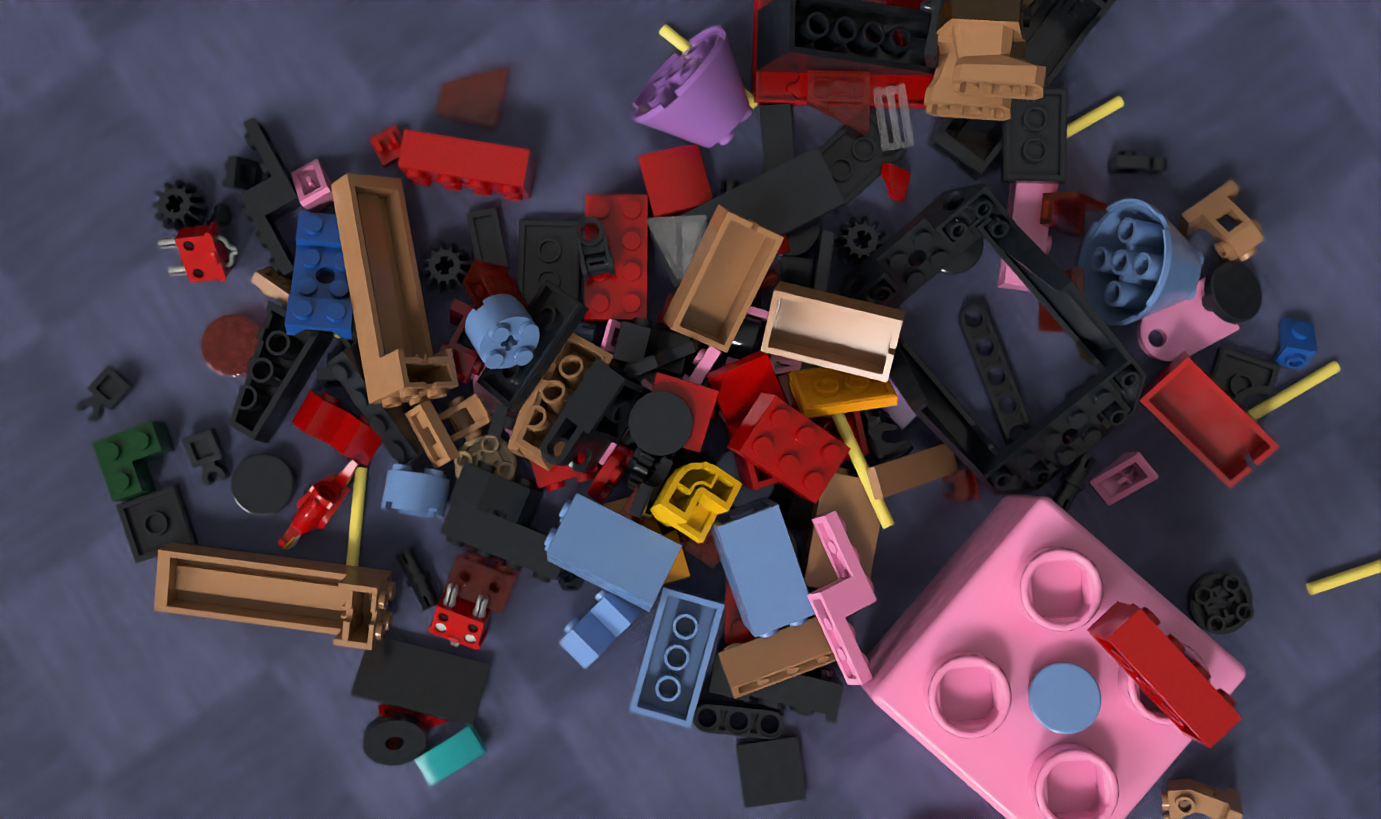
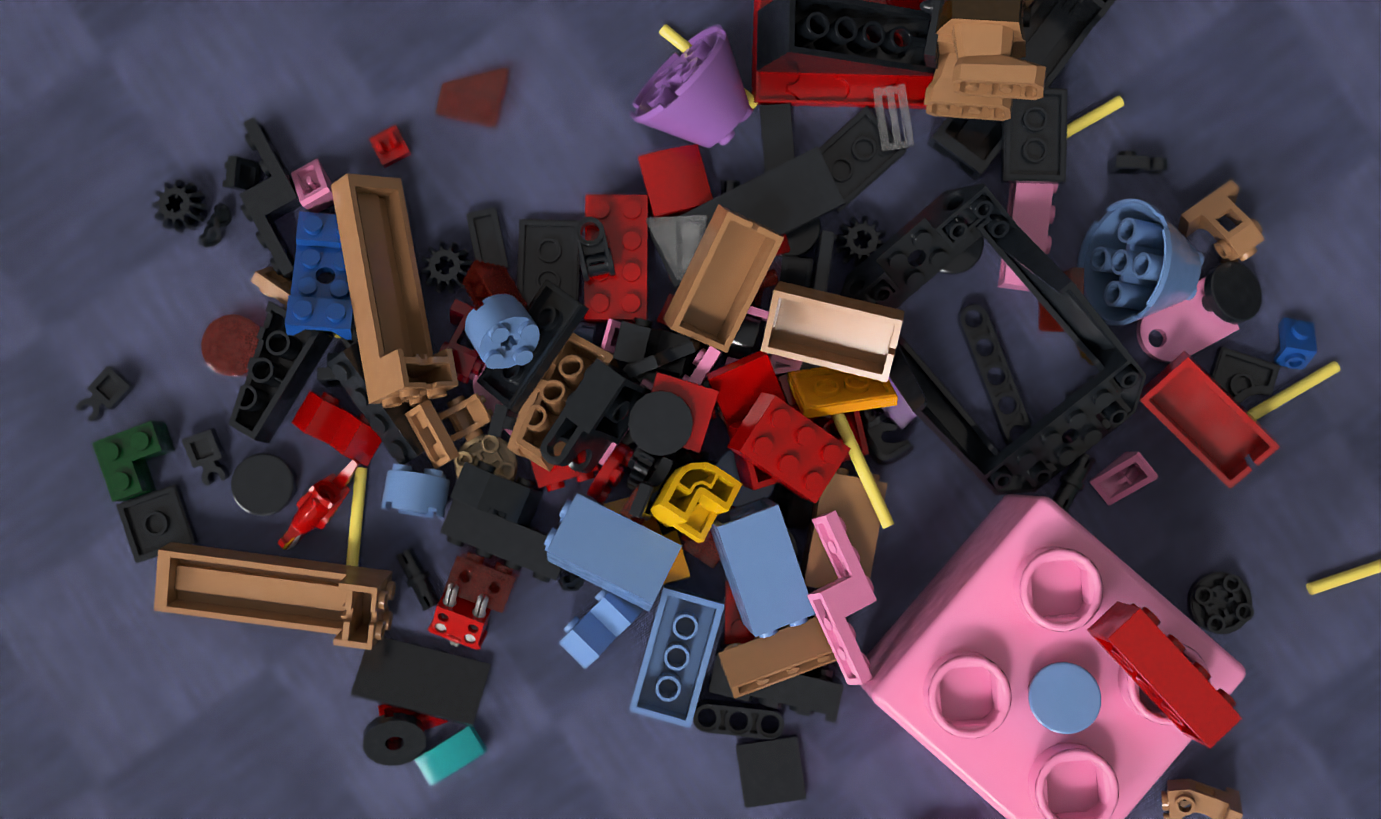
(201, 253): red piece -> none
(467, 165): red brick -> none
(841, 96): clear red wing -> none
(896, 181): red tile -> none
(911, 471): medium nougat tile -> none
(965, 486): clear red tile -> none
(1067, 211): clear red panel -> none

